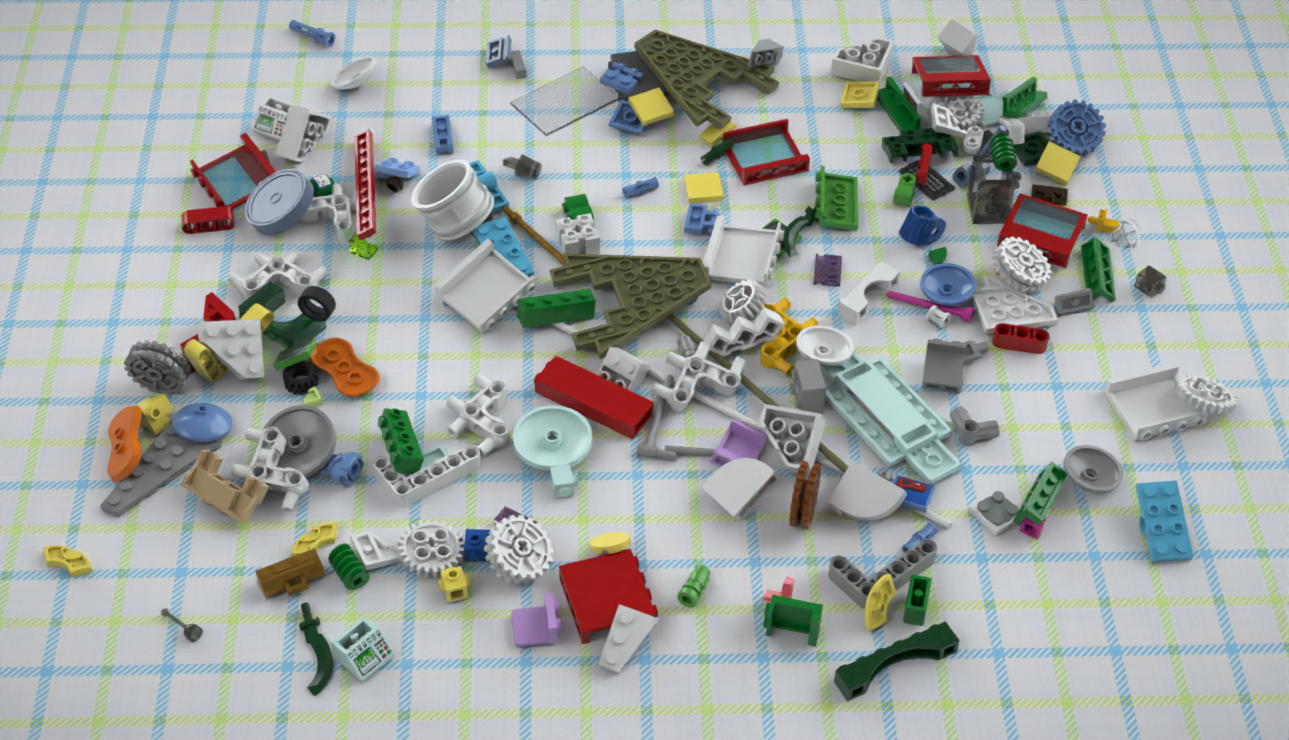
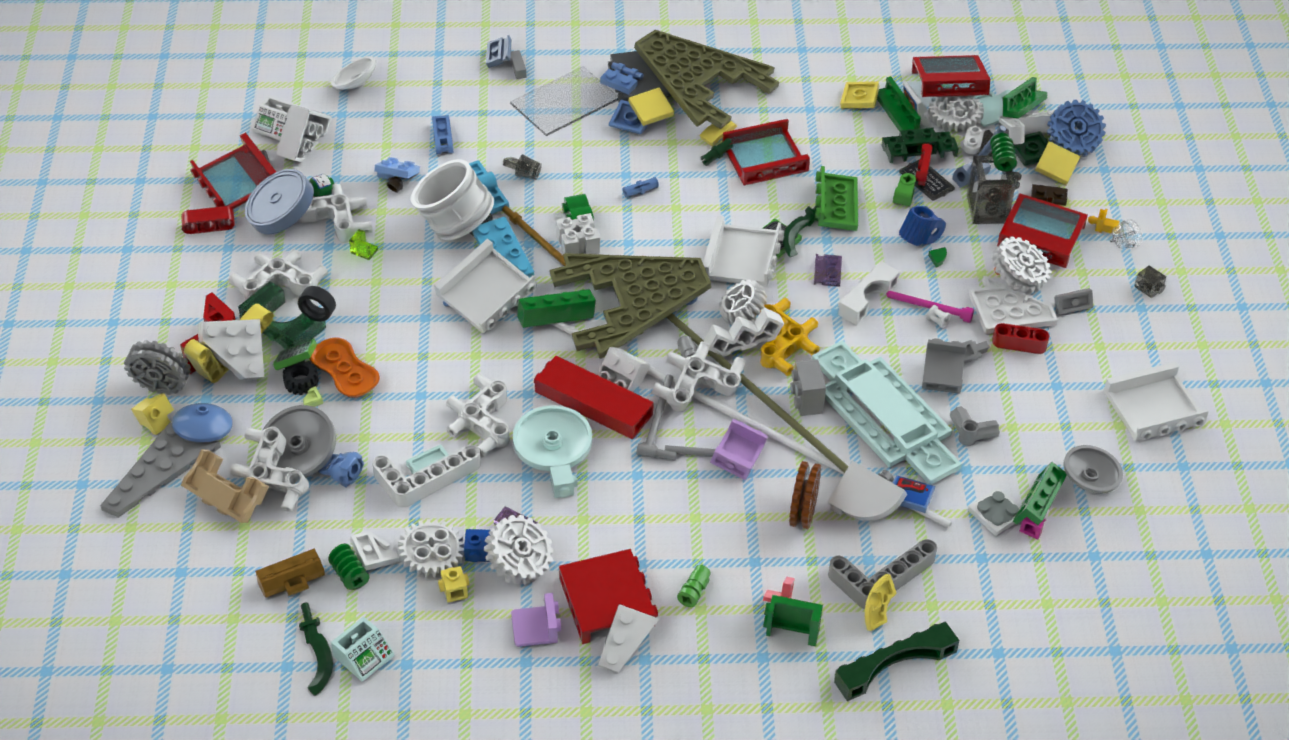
(68, 559): light yellow tile -> none
(125, 444): orange plate -> none
(191, 631): clear smoke hinge -> none
(317, 34): medium blue pin -> none
(317, 538): light yellow tile -> none
(365, 185): red plate -> none
(400, 441): green brick -> none
(610, 542): light yellow tile -> none
(696, 218): medium blue plate -> none
(703, 187): light yellow tile -> none
(741, 485): white brick -> none
(765, 52): light grey slope -> none
(793, 434): white brick -> none
(825, 344): white dish -> none
(863, 60): white brick -> none
(917, 600): green brick -> none
(926, 533): medium blue pin -> none
(945, 122): white wing -> none
(948, 284): medium blue dish -> none
(958, 38): white slope -> none
(1098, 269): green fence -> none
(1163, 521): medium azure plate -> none
(1206, 394): white gear -> none

